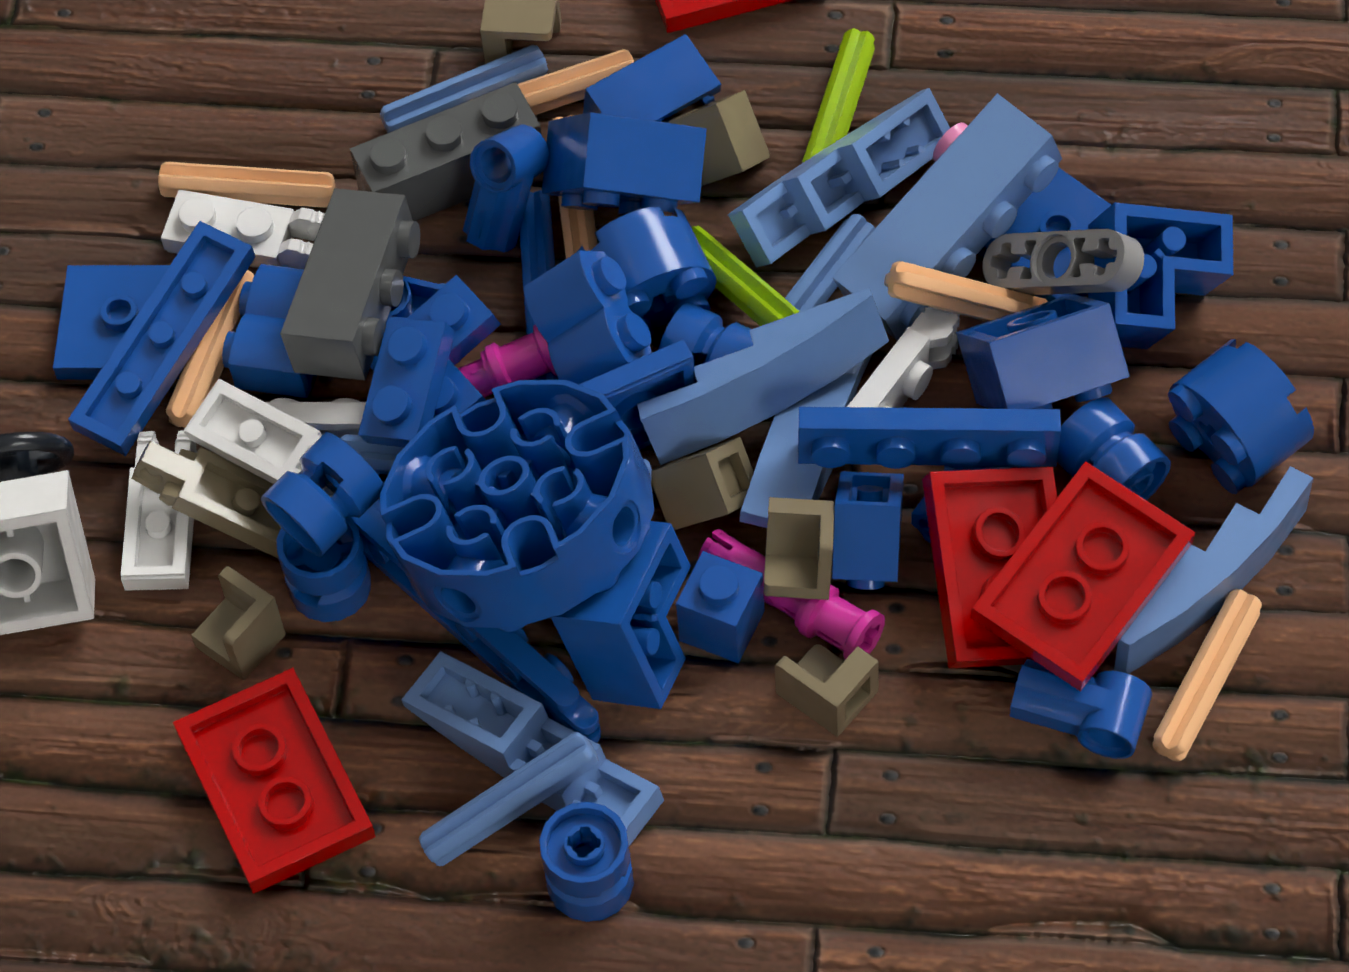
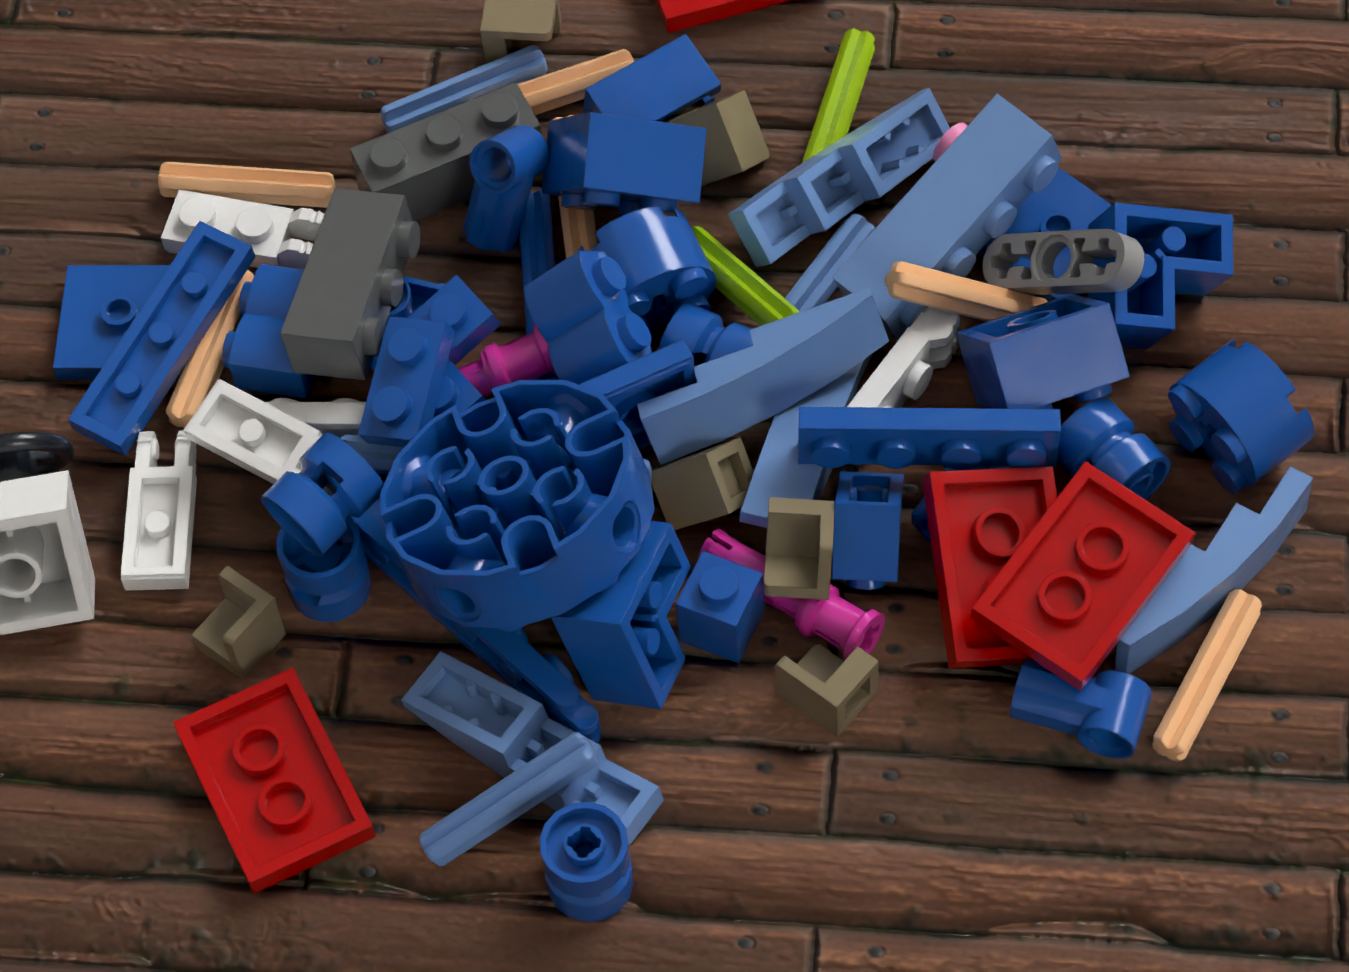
(210, 492): dark tan hinge -> none

